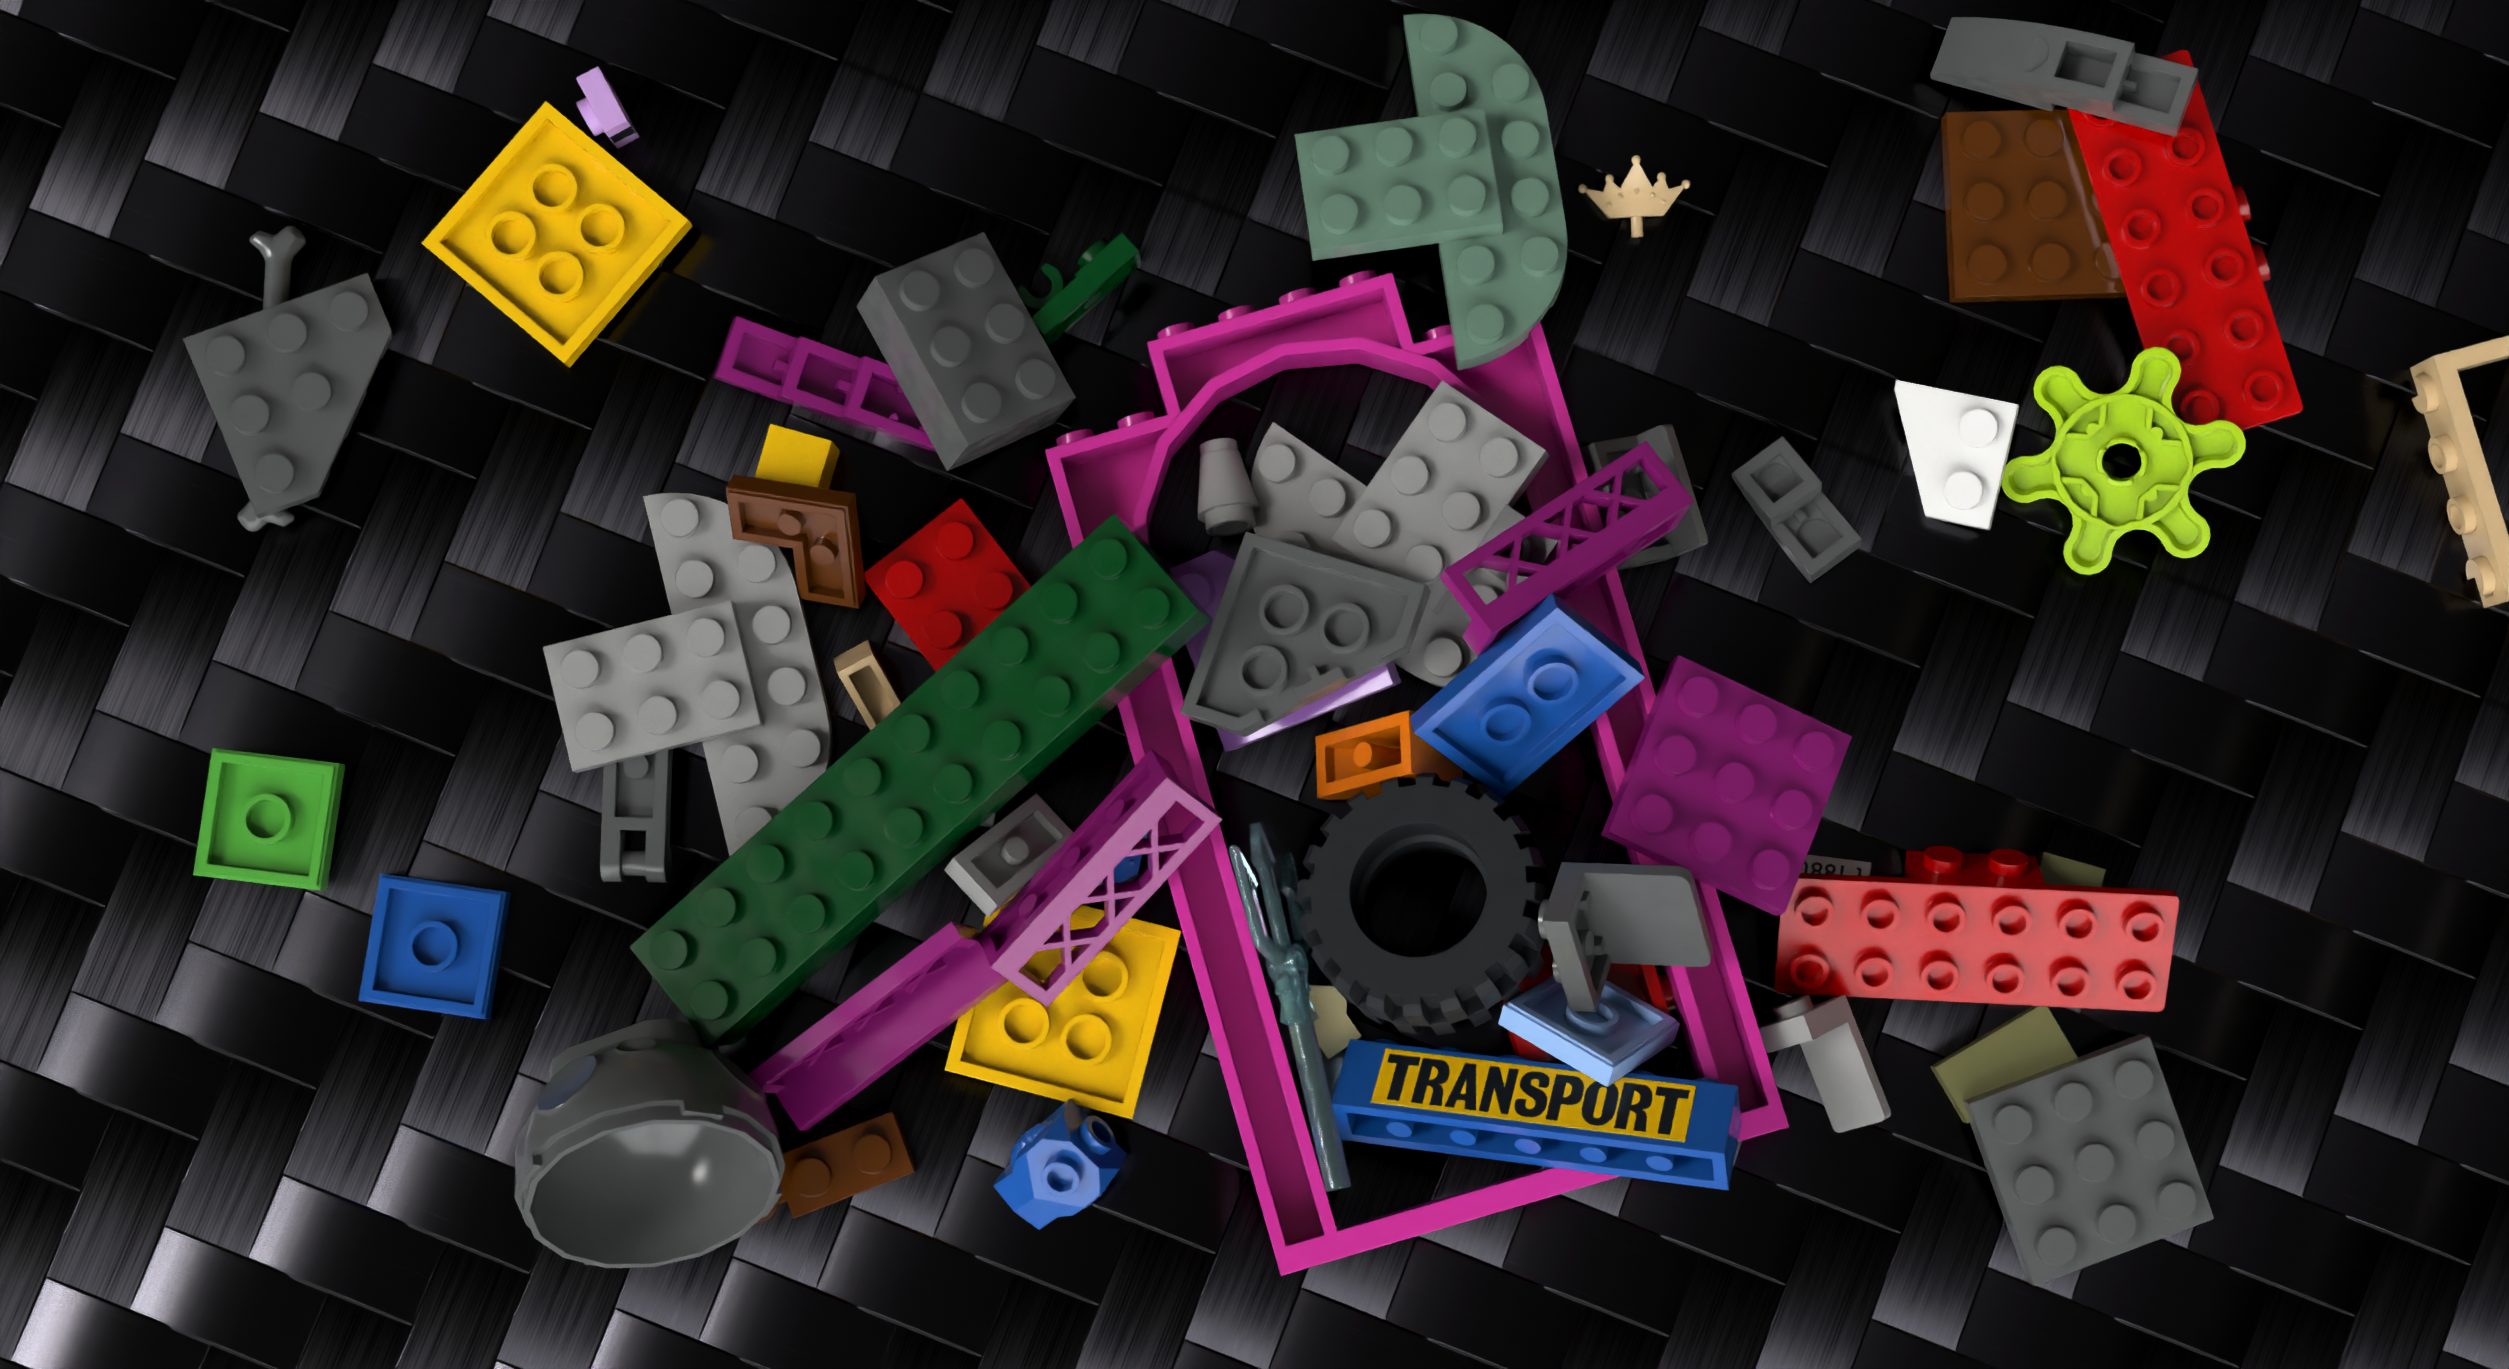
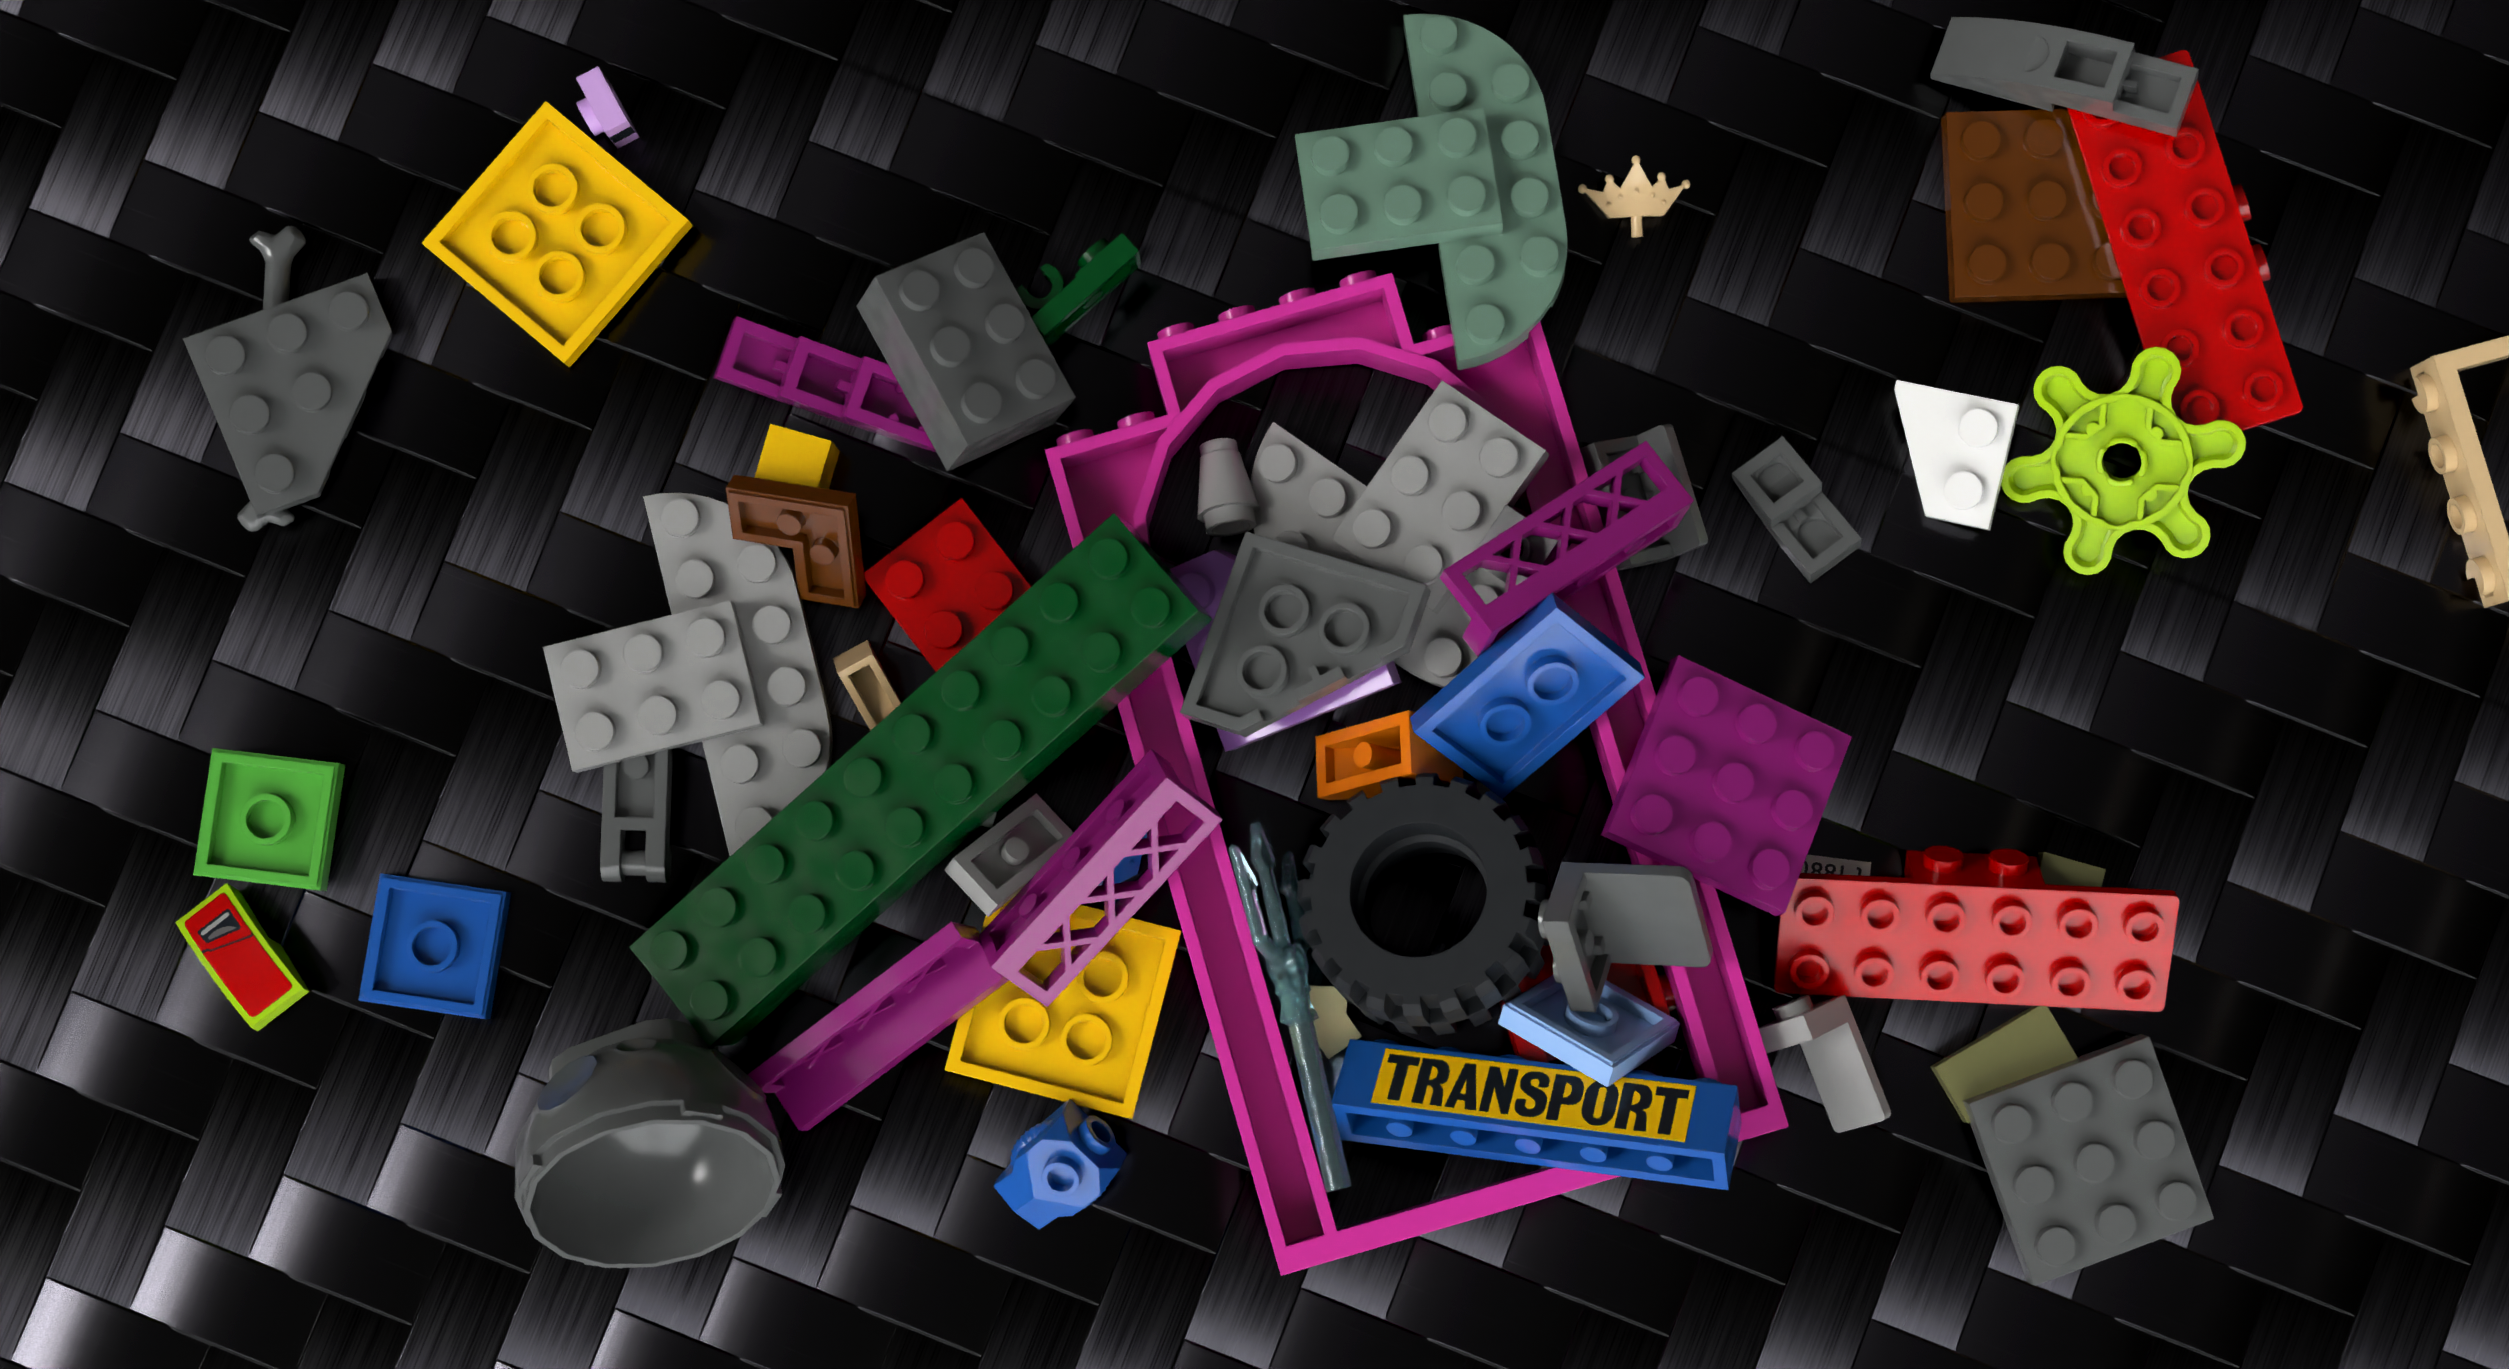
(241, 957): none -> slope
(844, 1165): reddish brown plate -> none

